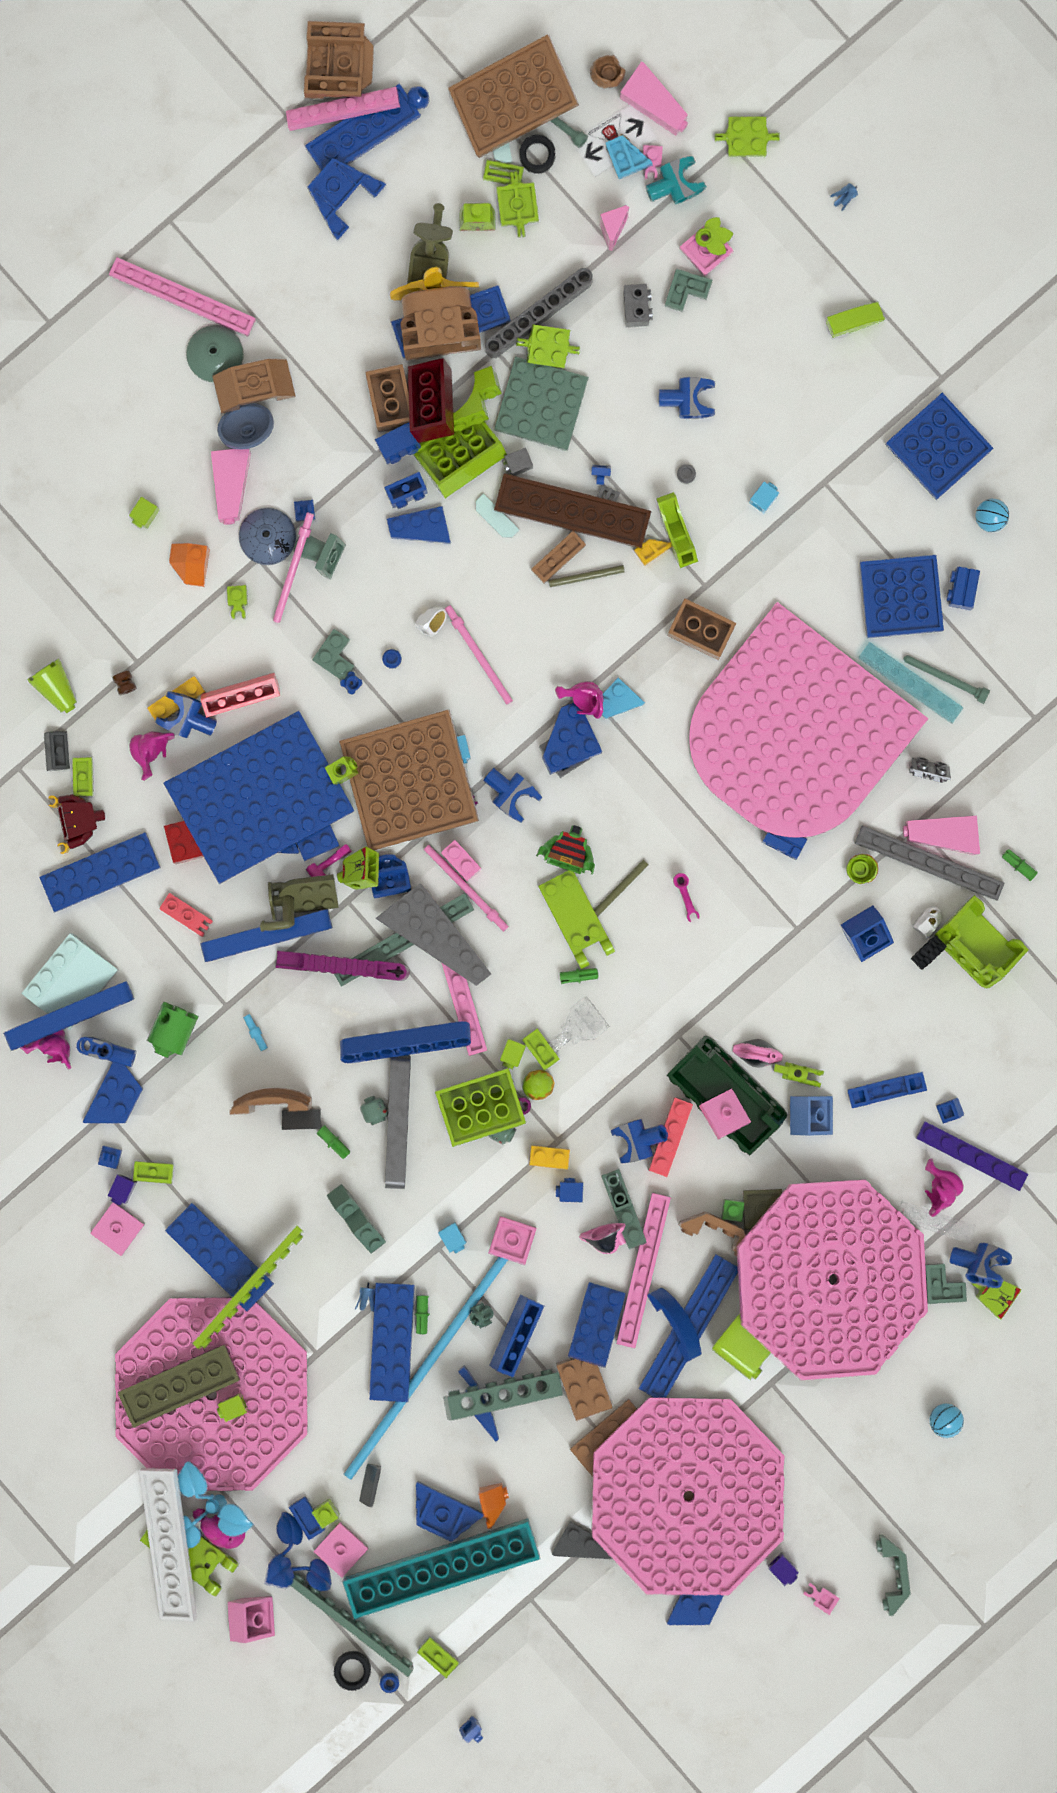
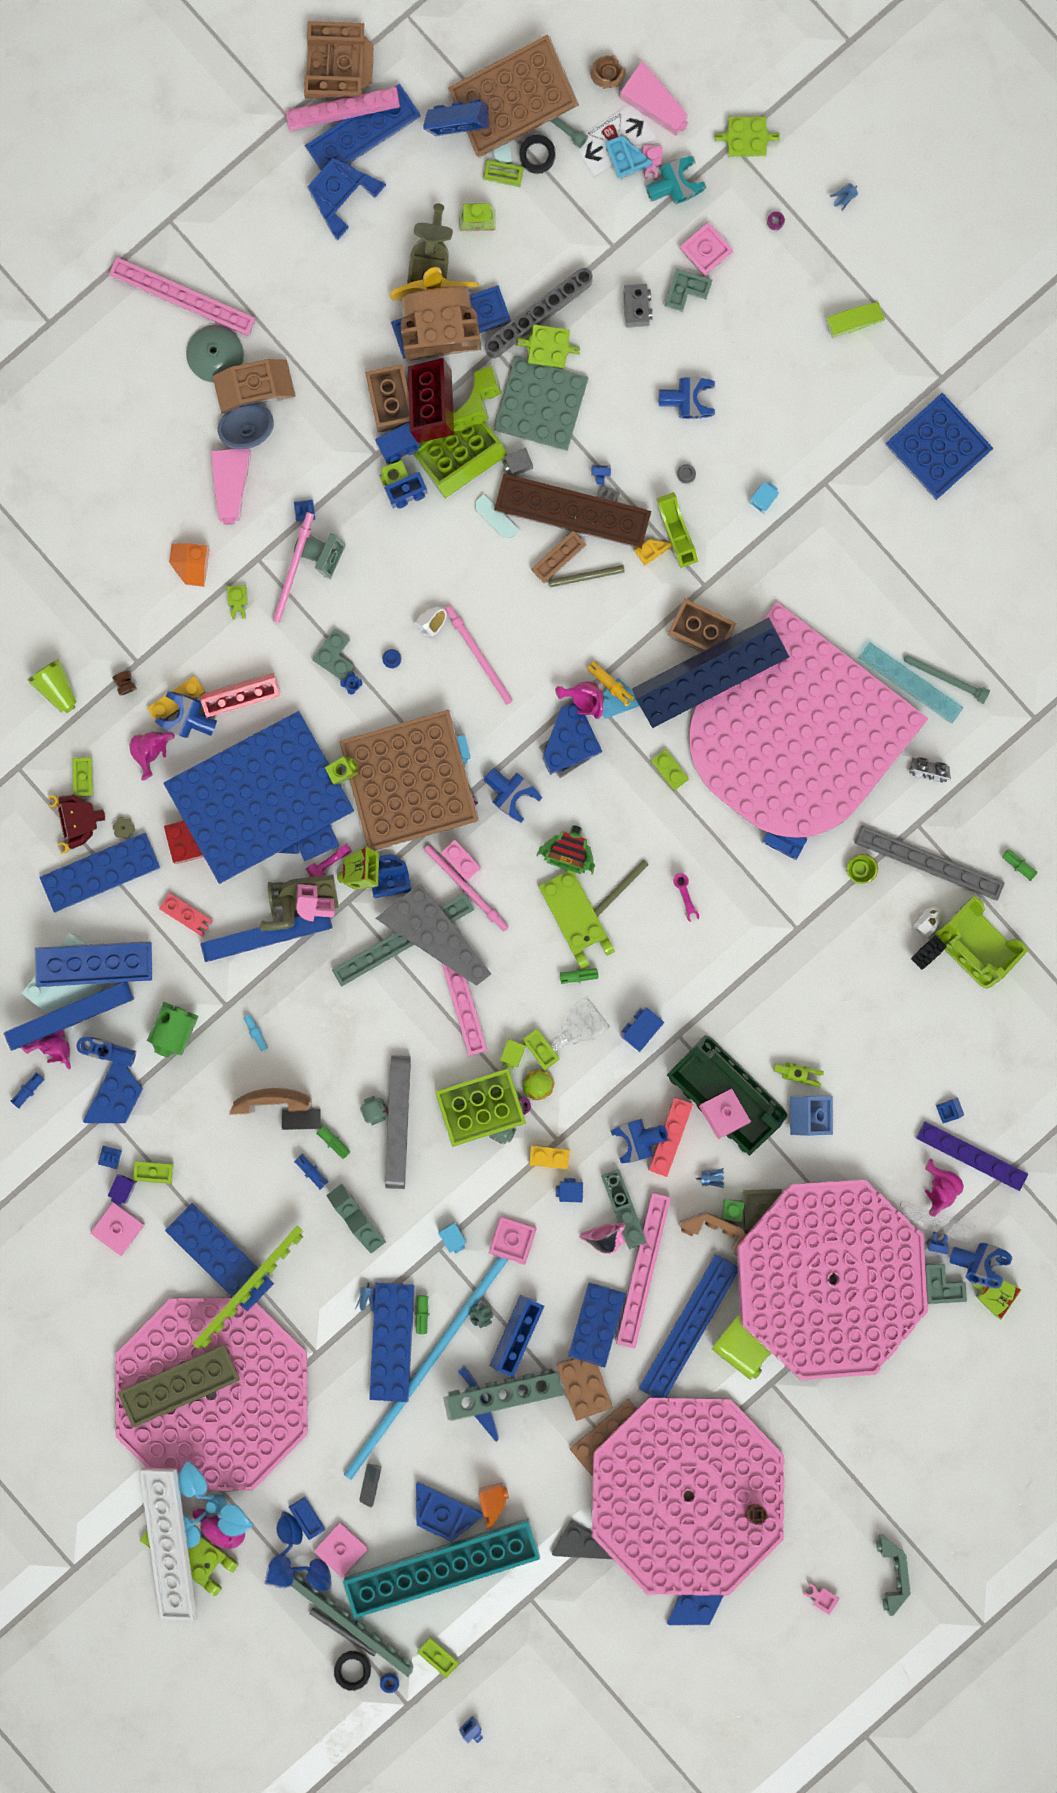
(27, 1090): none -> blue pin
(56, 750): dark grey slope -> none
(93, 964): none -> blue plate
(119, 832): none -> olive plant
(143, 513): lime brick -> none
(232, 1407): lime brick -> none
(251, 1619): bright pink slope -> none
(268, 549): sand blue dish -> none
(310, 905): none -> bright pink brick
(311, 1171): none -> blue pin
(325, 1513): lime brick -> none
(341, 1630): none -> flat silver bar
(343, 965): magenta piece -> none
(397, 467): none -> lime brick
(405, 1042): blue beam -> none
(418, 96): blue plate -> none
(421, 525): blue wing -> none
(457, 118): none -> blue slope
(517, 204): lime plate -> none
(613, 224): bright pink slope -> none
(614, 687): none -> yellow pin
(642, 1029): none -> blue brick
(669, 770): none -> lime plate
(679, 1321): blue slope -> none
(710, 672): none -> dark blue brick
(712, 1178): none -> flat silver piece
(716, 236): lime plate -> none
(752, 1514): none -> reddish brown wheel
(757, 1053): bright pink hat -> none
(770, 219): none -> magenta bush
(783, 1569): dark purple brick -> none
(867, 933): blue slope -> none
(887, 1089): blue slope -> none
(901, 596): blue plate -> none
(938, 1246): none -> blue tile
(946, 1420): medium azure piece -> none
(951, 833): bright pink slope -> none
(963, 588): blue brick -> none
(992, 515): medium azure piece -> none

